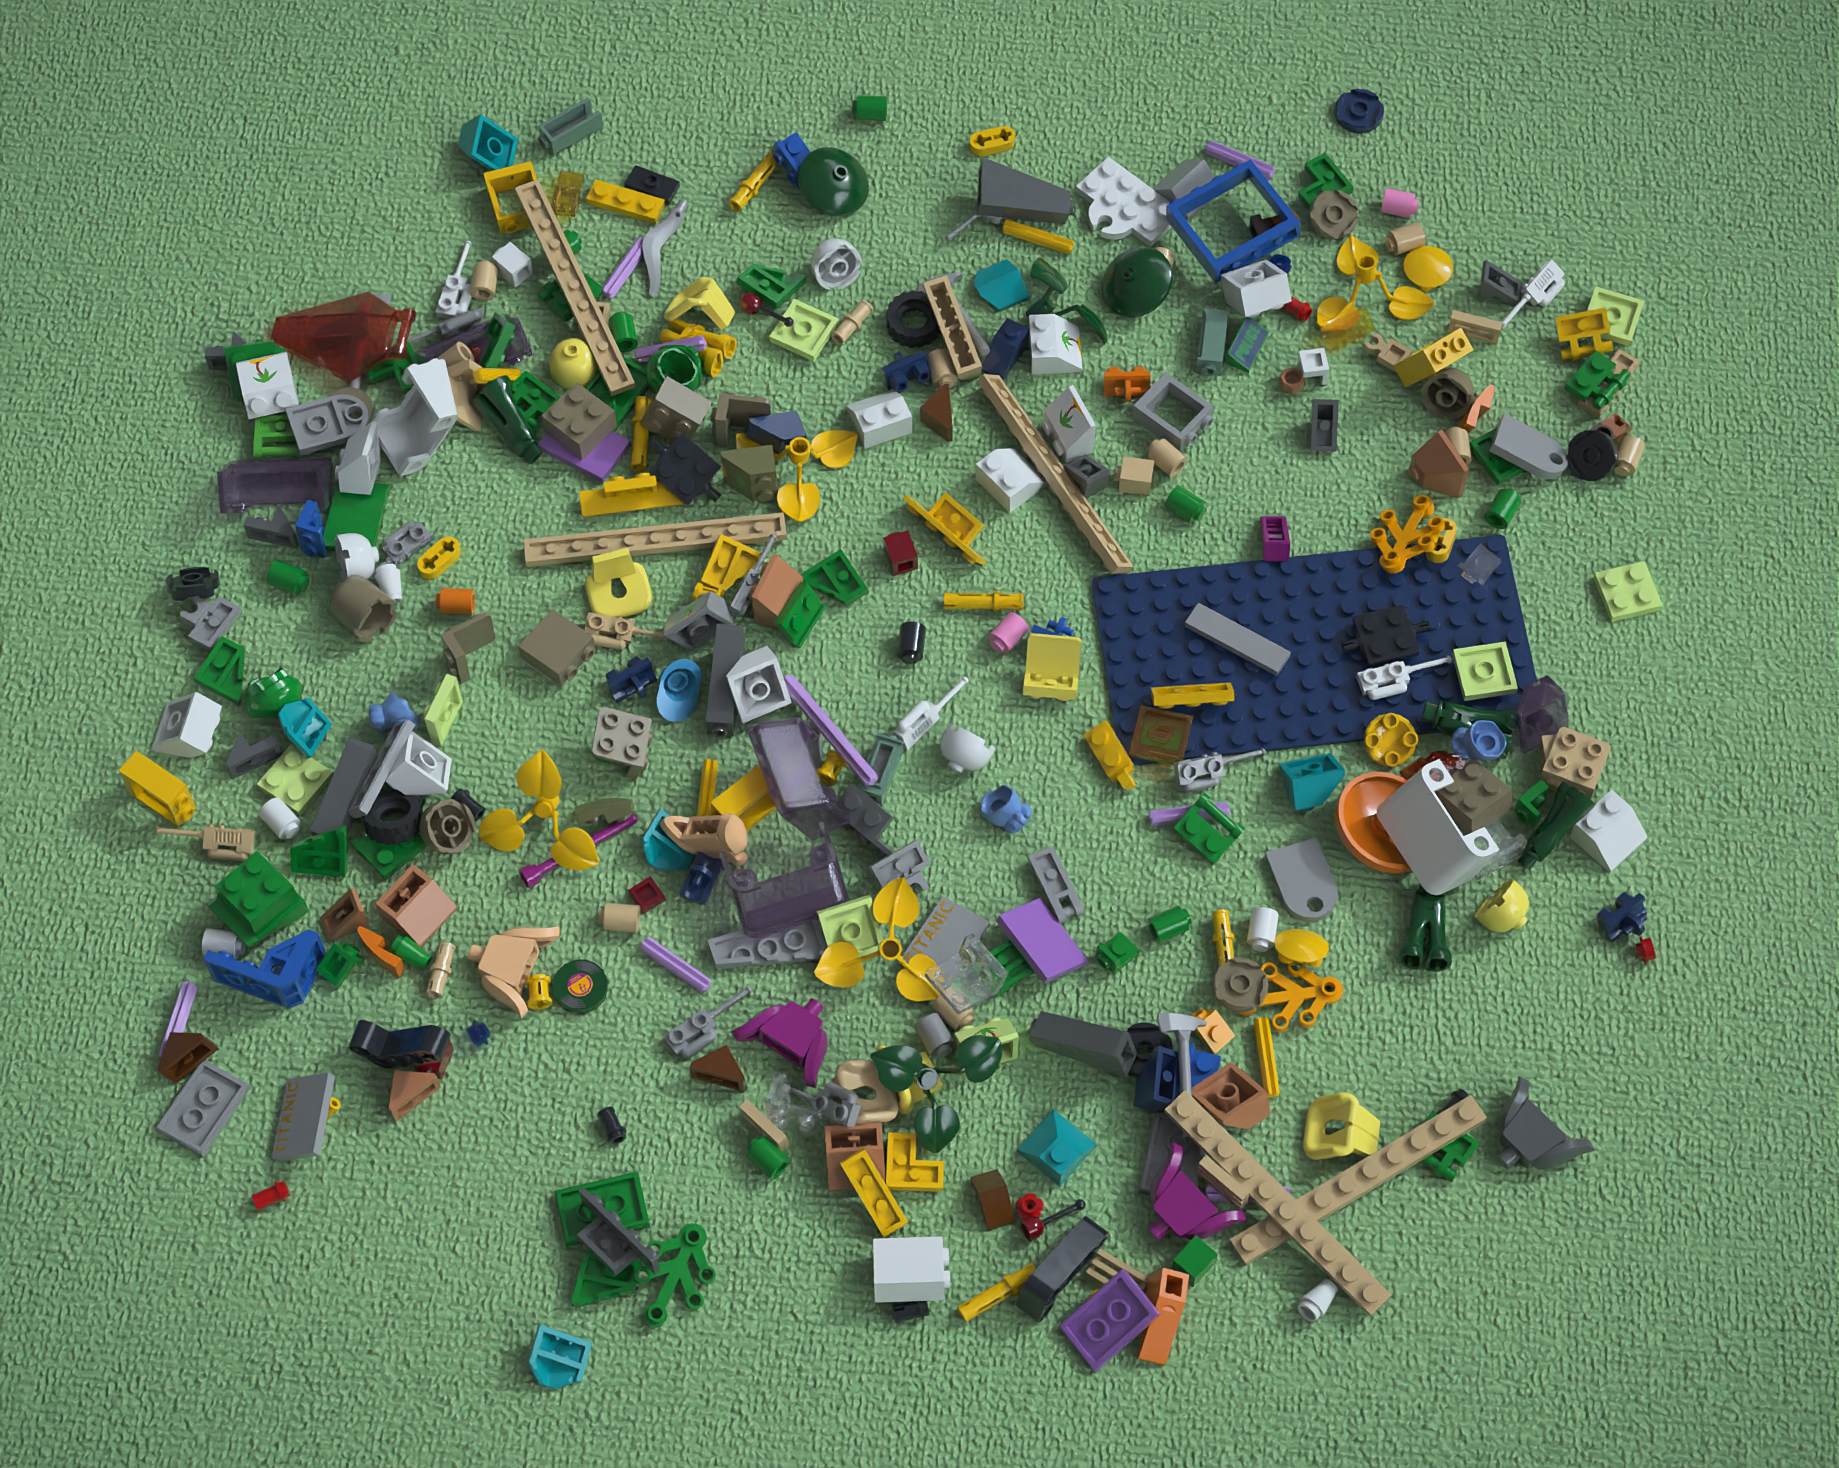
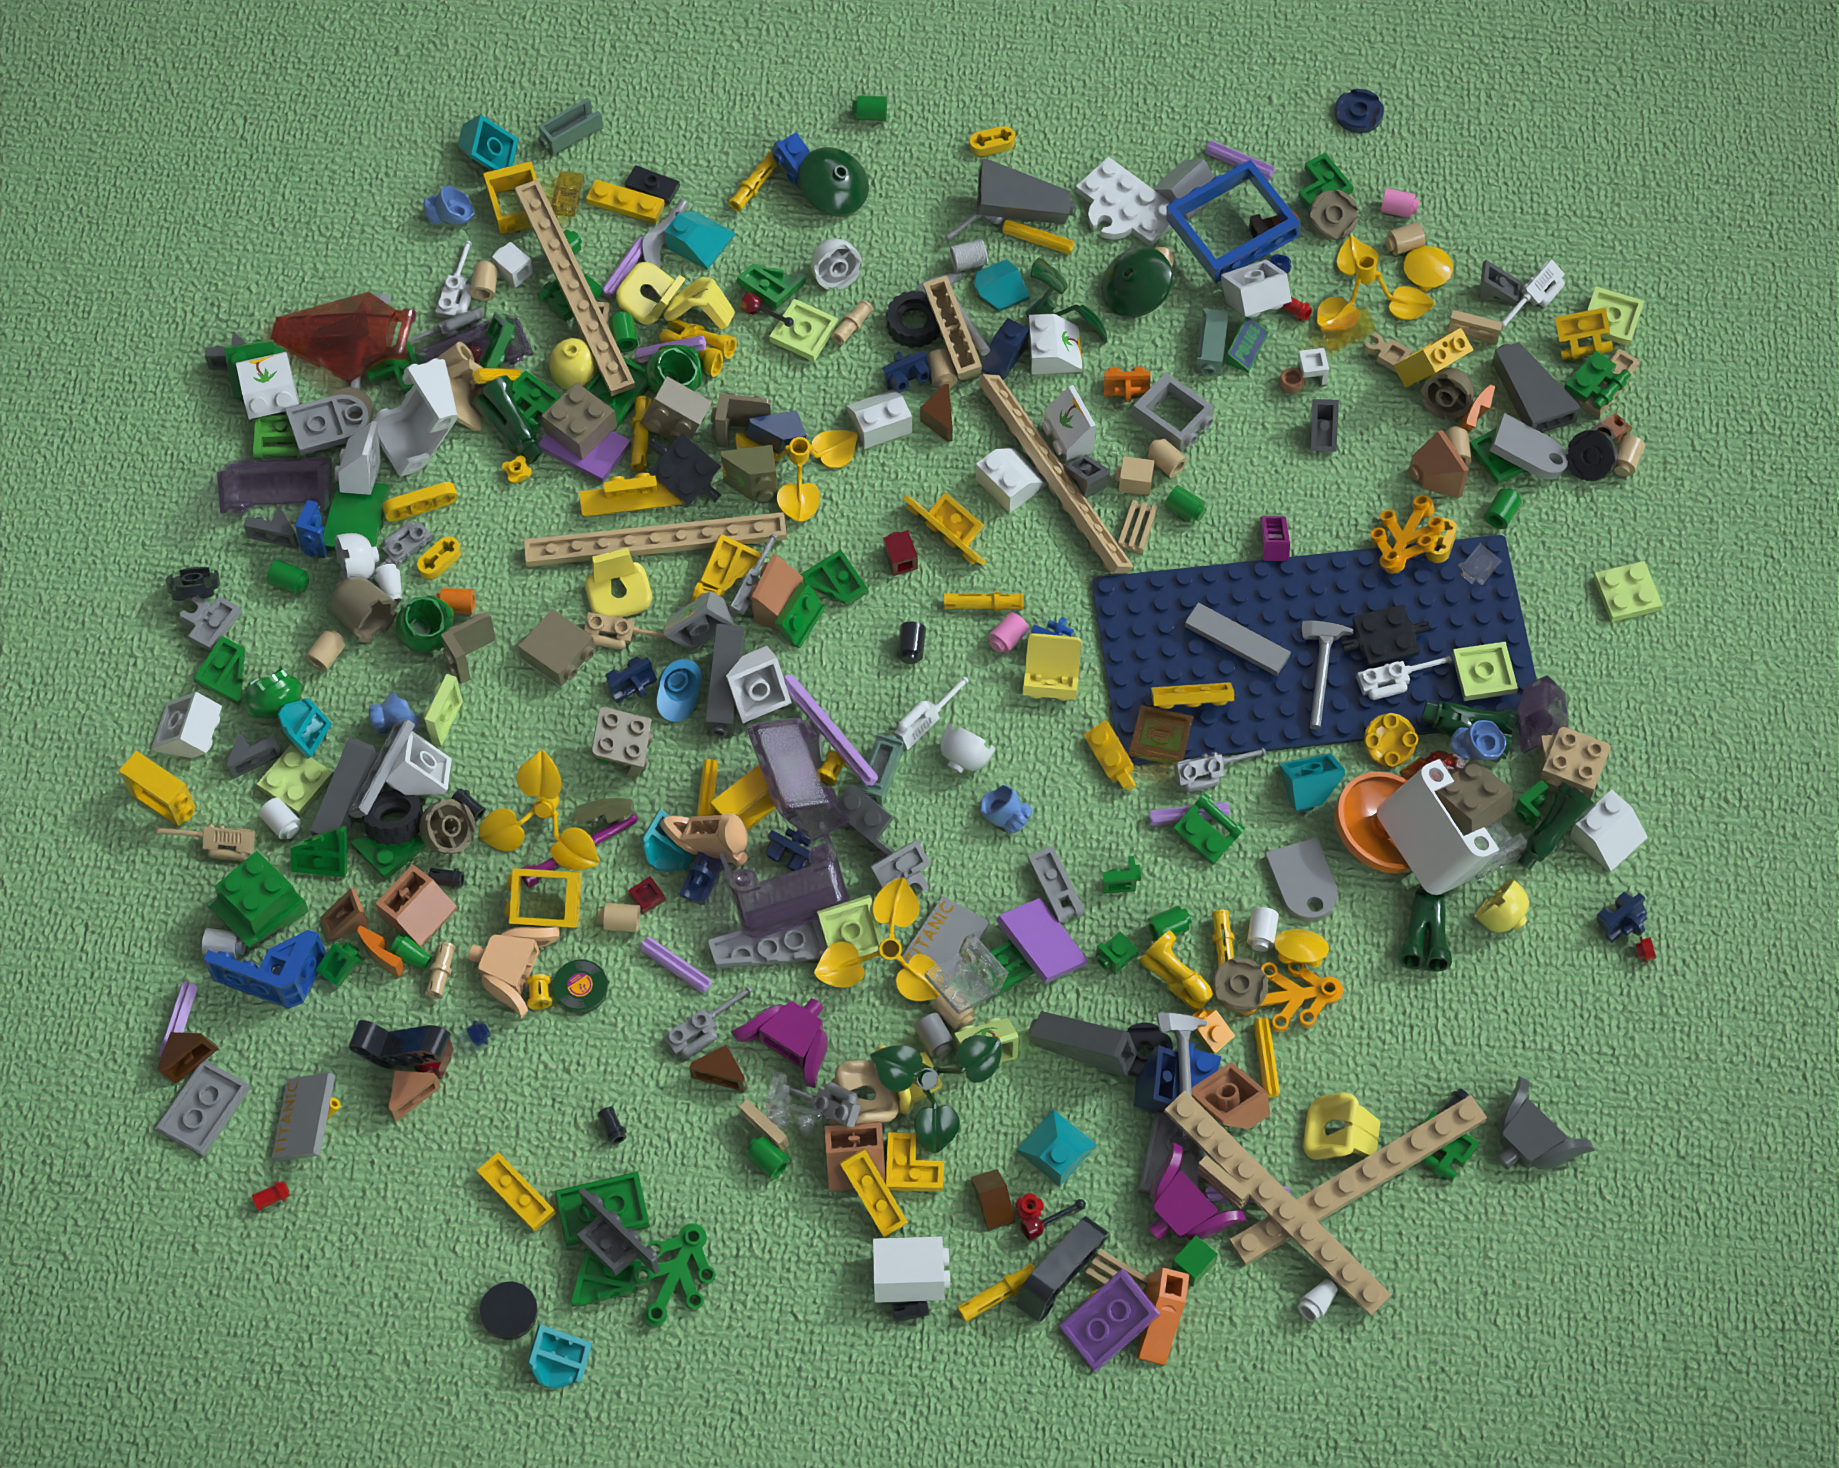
(325, 650): none -> tan brick
(419, 501): none -> yellow beam
(423, 622): none -> green helmet
(449, 206): none -> medium blue hair
(452, 878): none -> black pin
(508, 1310): none -> black tile
(516, 1192): none -> yellow plate
(520, 475): none -> yellow plate
(572, 903): none -> yellow window
(641, 308): none -> light yellow piece
(697, 238): none -> teal slope
(780, 844): none -> dark blue hips
(968, 255): none -> white piece
(1121, 880): none -> green bracket
(1143, 509): none -> tan tile
(1182, 981): none -> yellow piece
(1325, 633): none -> light grey piece
(1533, 391): none -> dark grey slope

